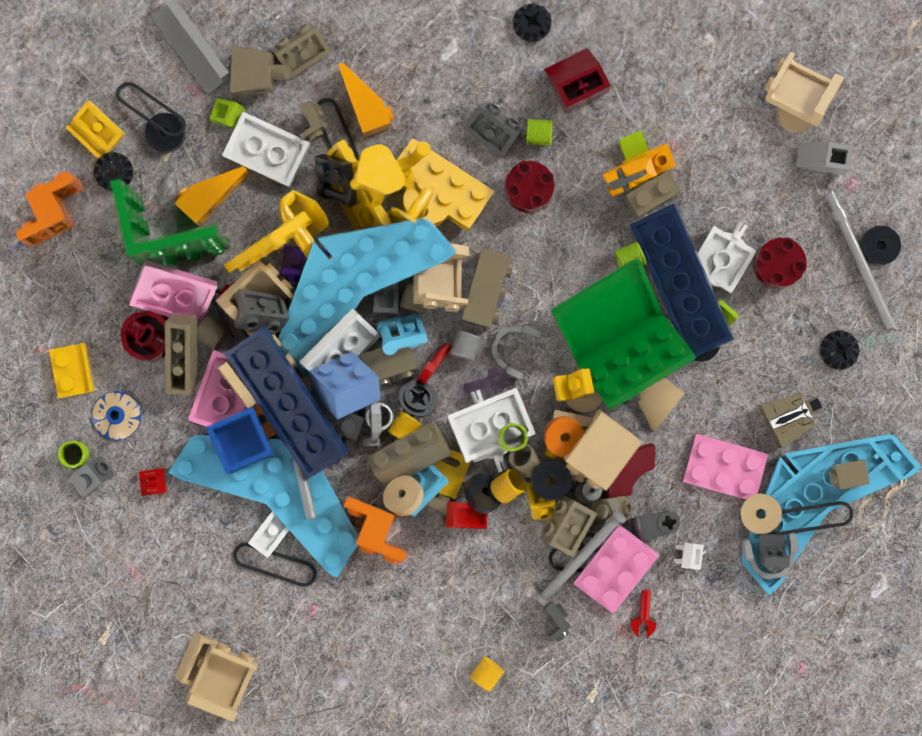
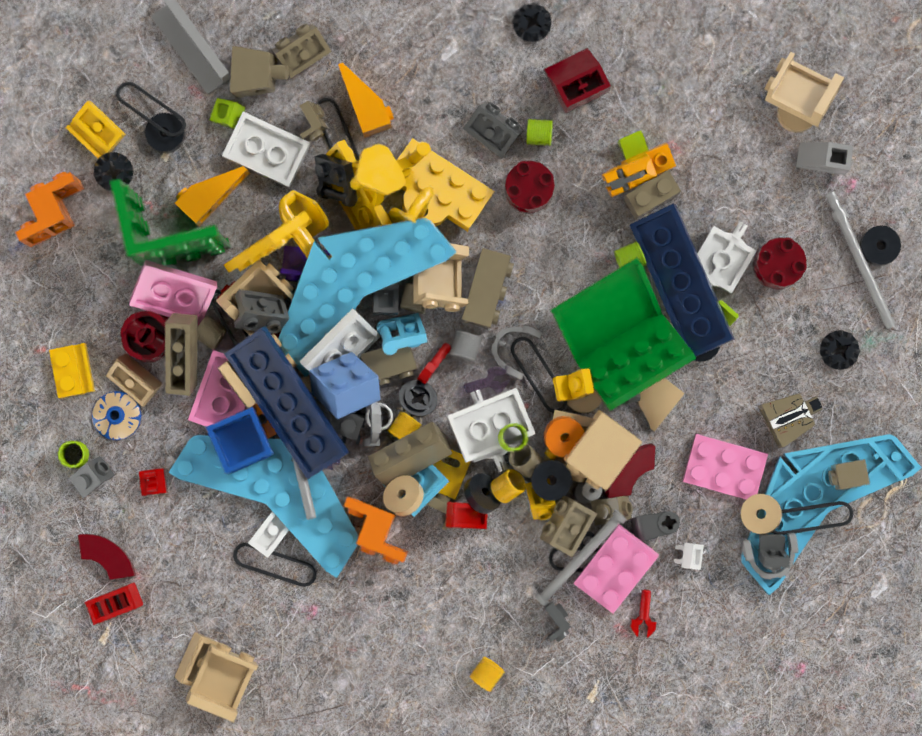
(107, 554): none -> dark red tile
(128, 596): none -> red slope
(133, 379): none -> tan slope
(527, 375): none -> black piece

